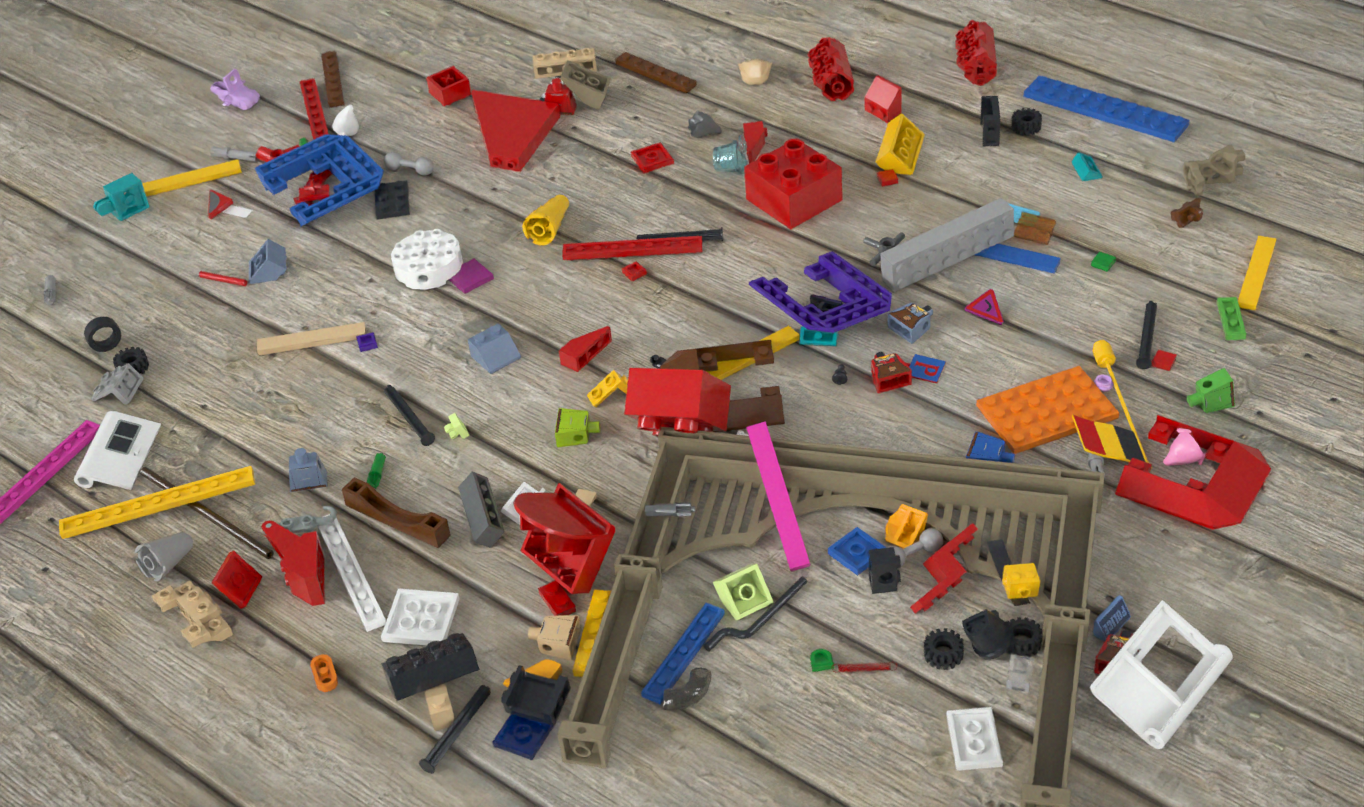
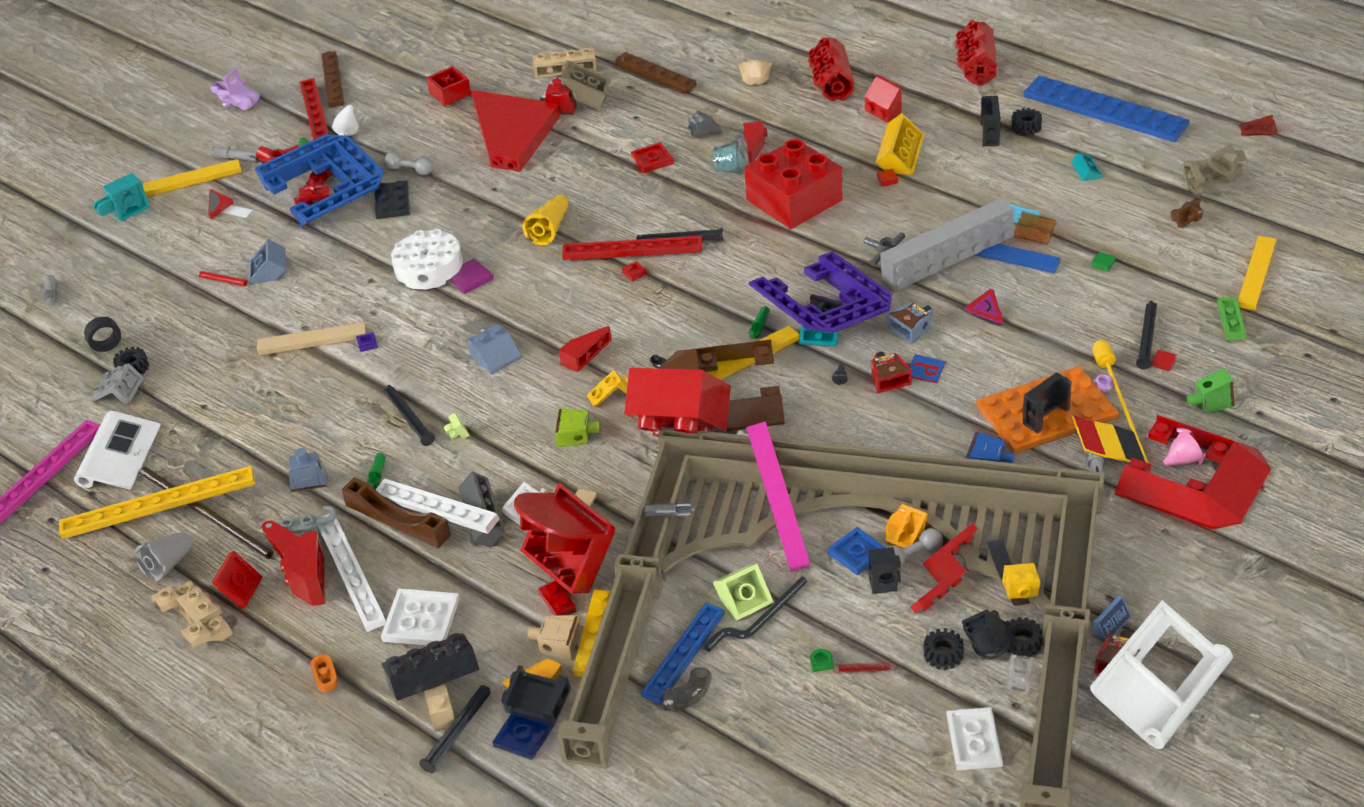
(428, 502): none -> white plate
(759, 322): none -> green piece
(1044, 398): none -> black panel
(1260, 126): none -> clear red slope

